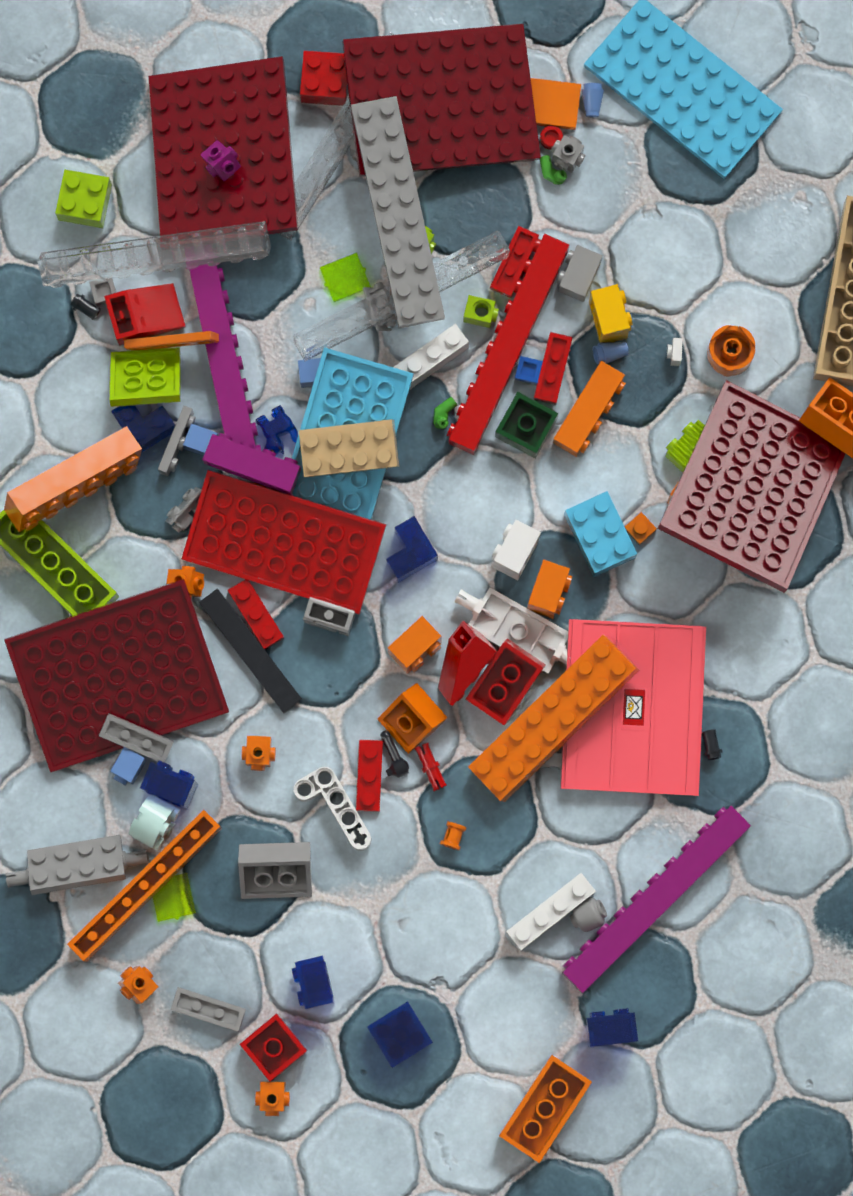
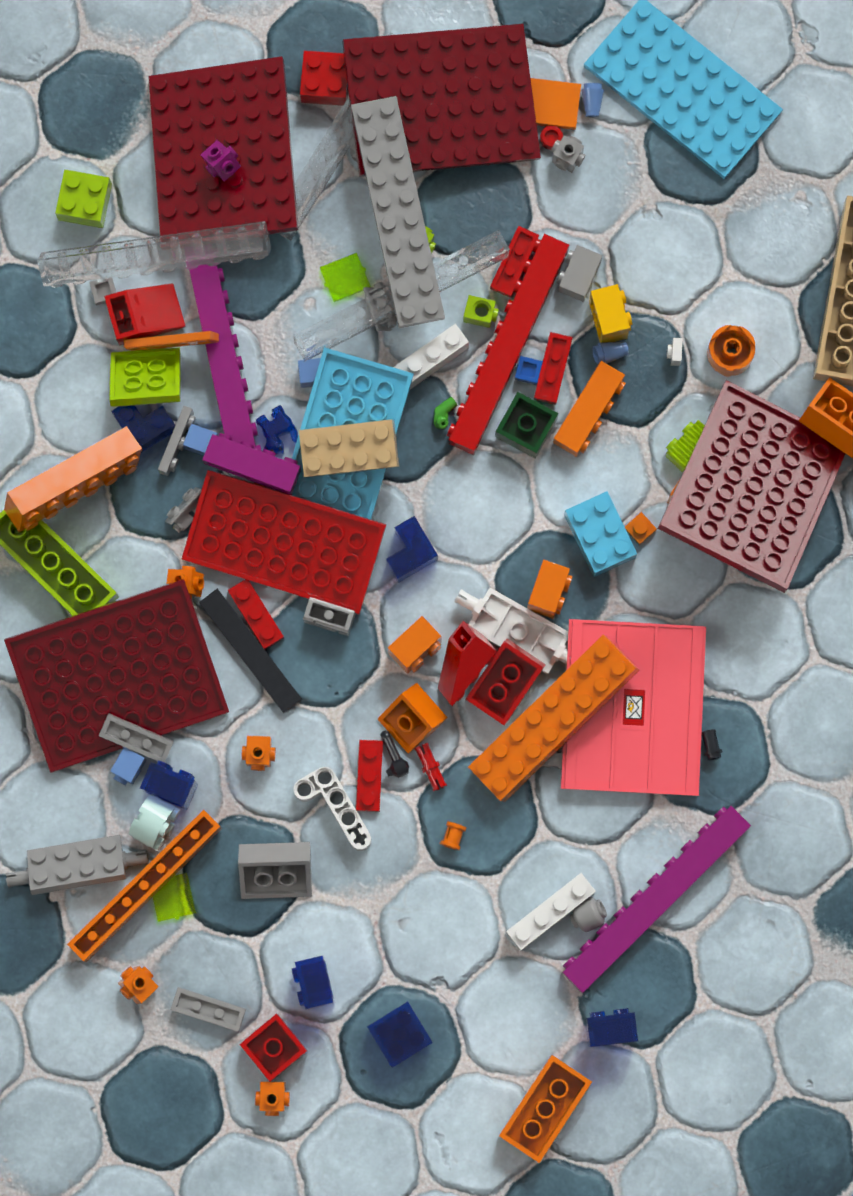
(85, 306): black pin -> none
(516, 549): white brick -> none
(551, 174): bright green arm -> none

